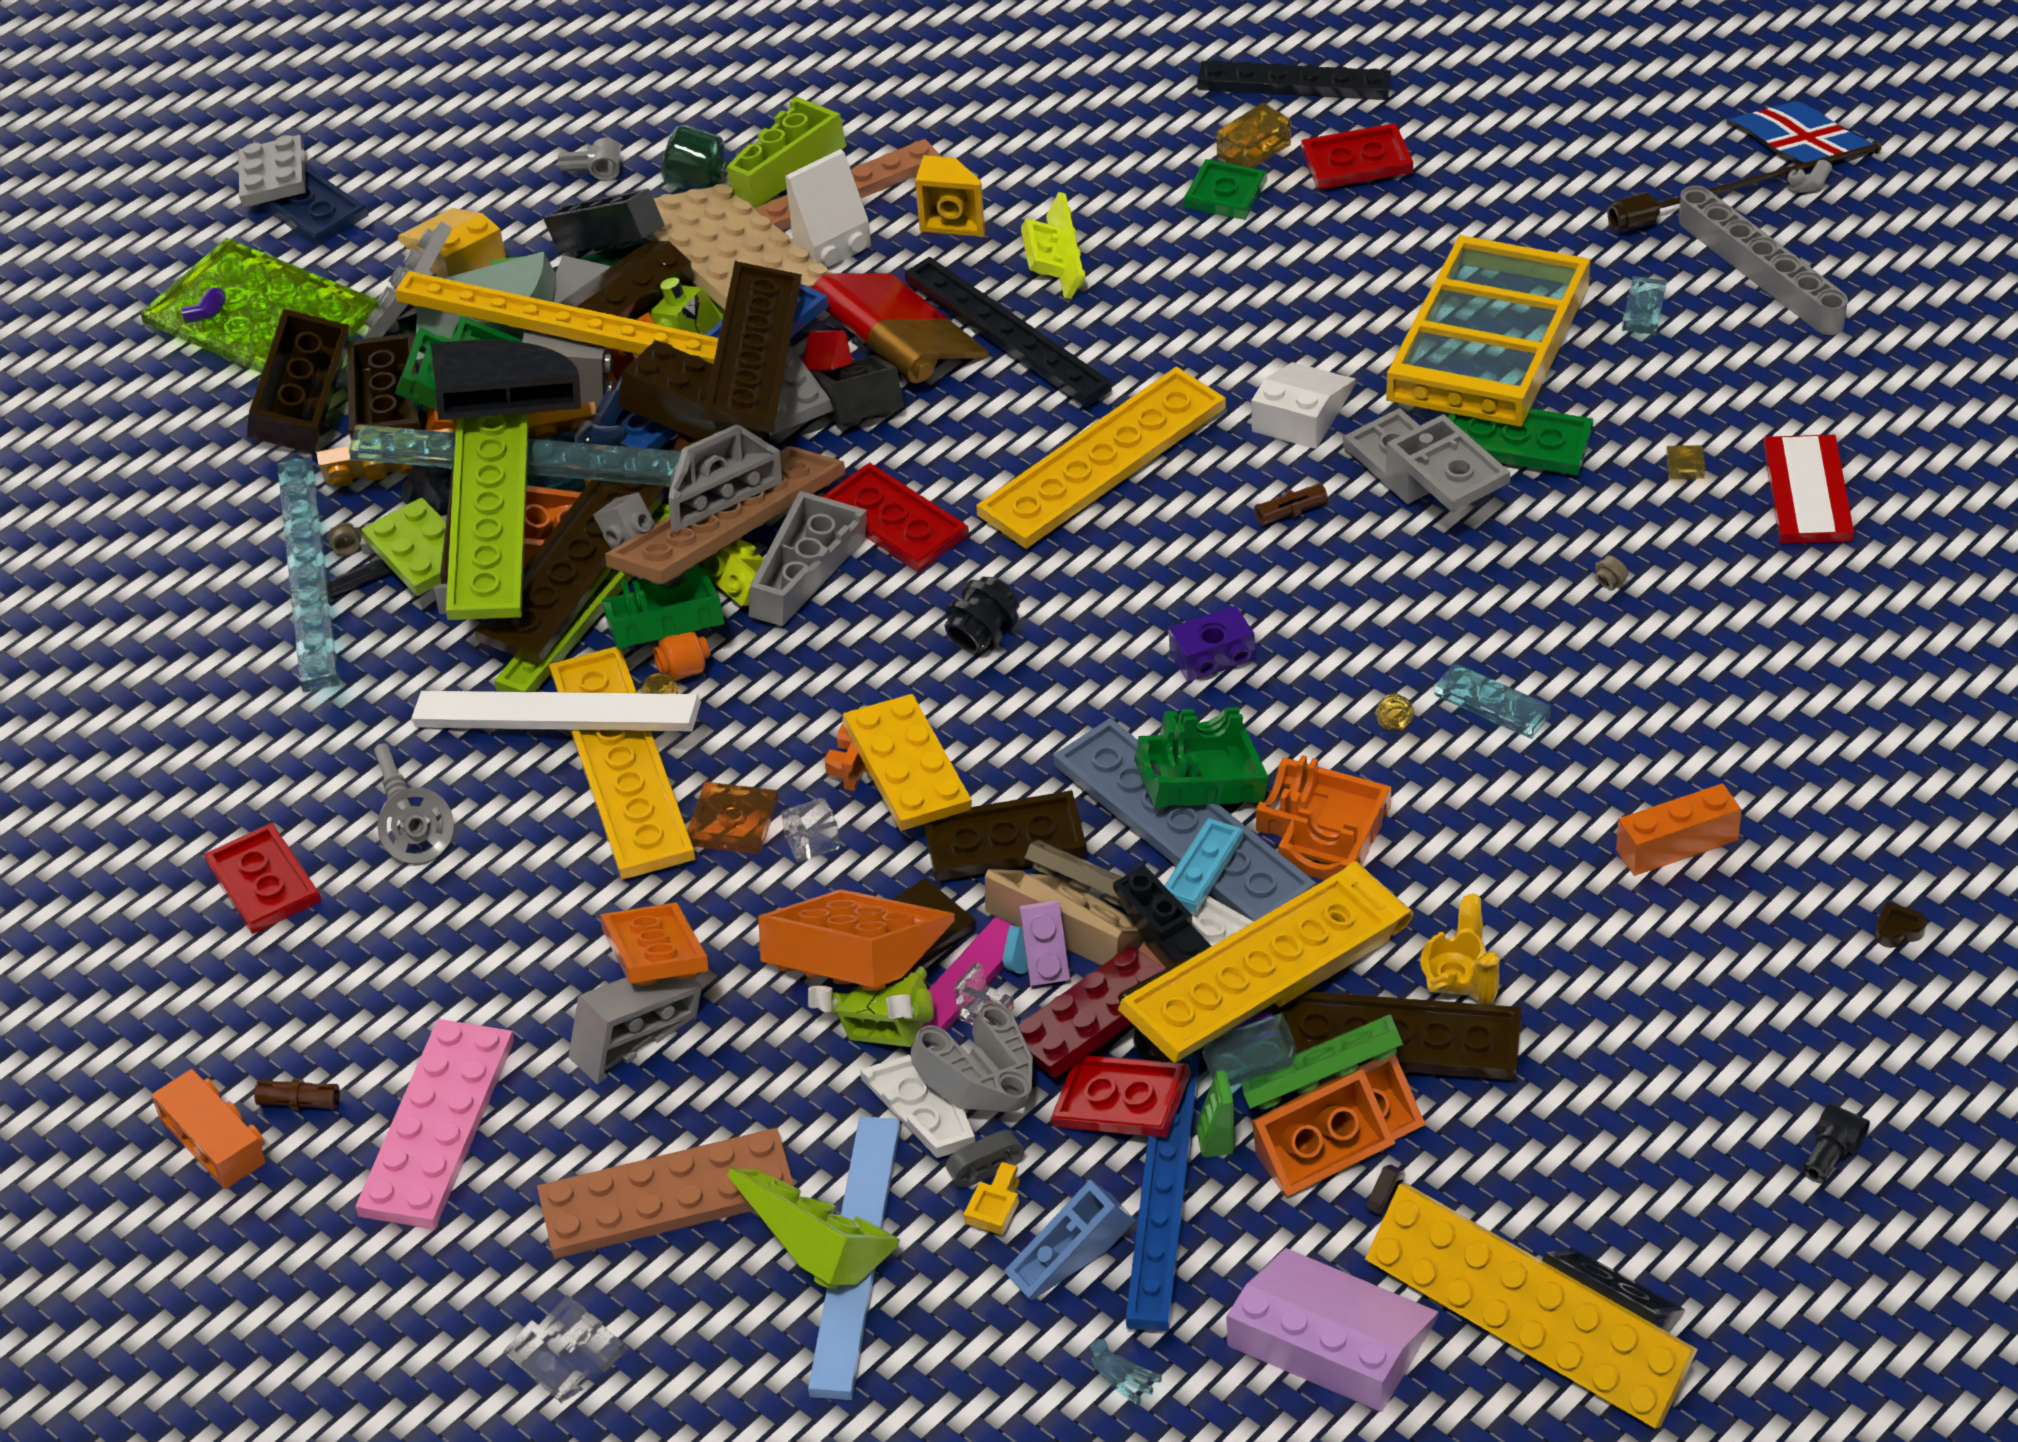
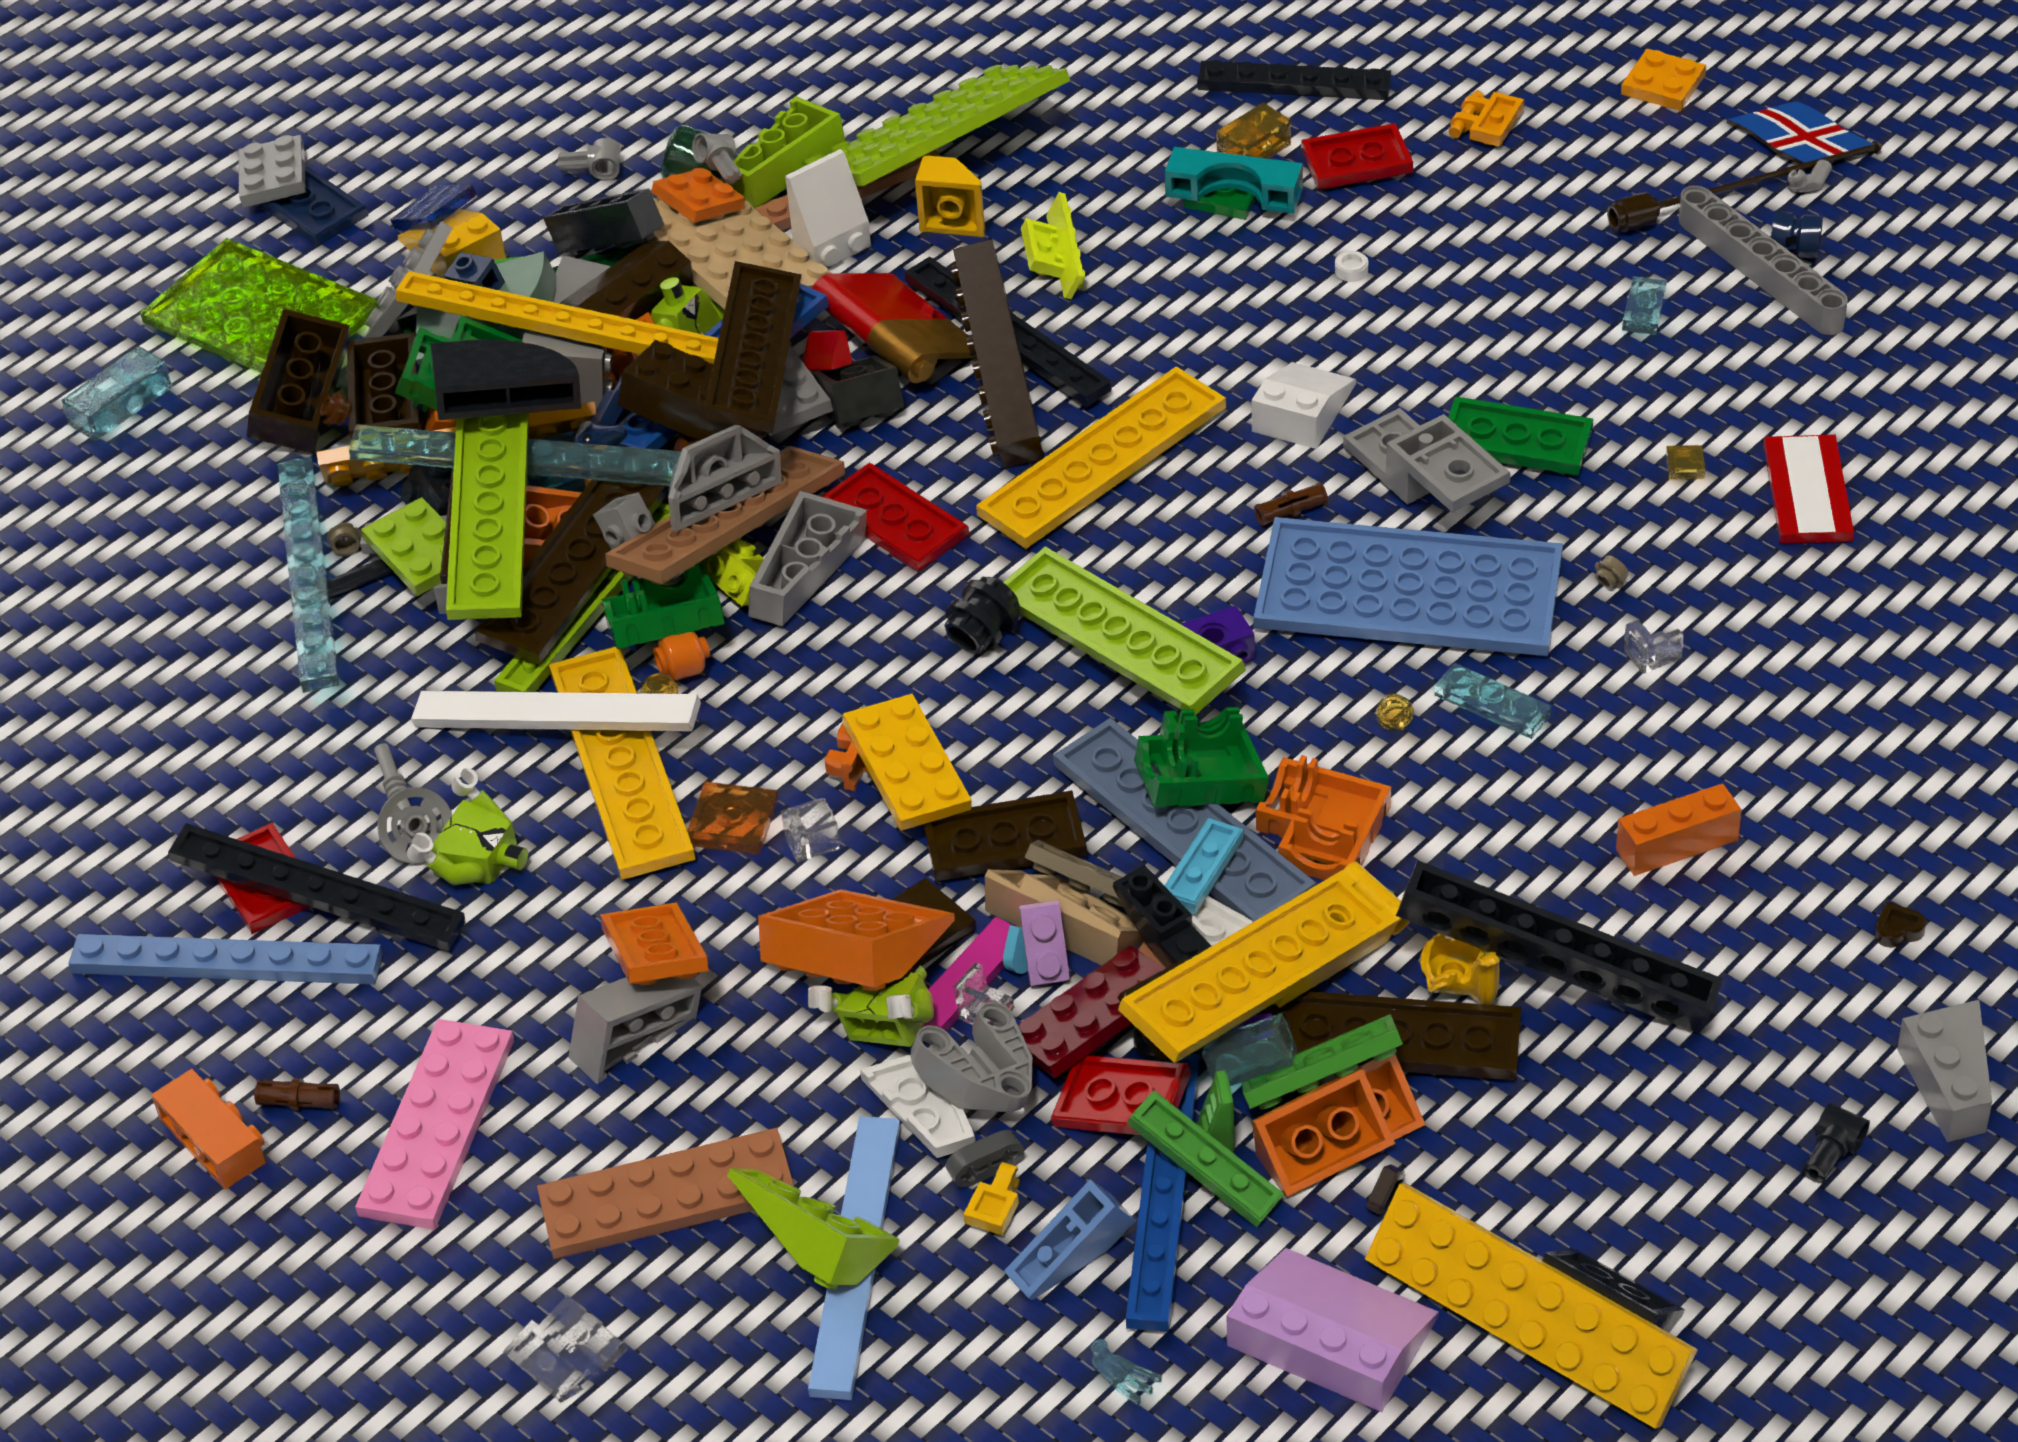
(116, 393): none -> clear light blue brick
(207, 307): dark purple arm -> none
(226, 959): none -> medium blue plate
(317, 887): none -> black plate
(335, 409): none -> reddish brown plate
(433, 207): none -> clear blue tile
(473, 842): none -> lime torso
(476, 271): none -> dark blue brick
(698, 194): none -> orange plate
(718, 154): none -> light grey axle
(944, 119): none -> lime plate
(997, 353): none -> dark brown brick
(1122, 631): none -> lime plate
(1198, 172): none -> teal arch
(1205, 1158): none -> bright green tile
(1351, 266): none -> white tile
(1409, 586): none -> medium blue plate
(1488, 330): window -> none
(1494, 119): none -> light orange plate
(1559, 947): none -> black brick
(1653, 650): none -> clear panel
(1663, 79): none -> light orange plate
(1798, 234): none -> dark blue wheel
(1950, 1067): none -> light grey wedge

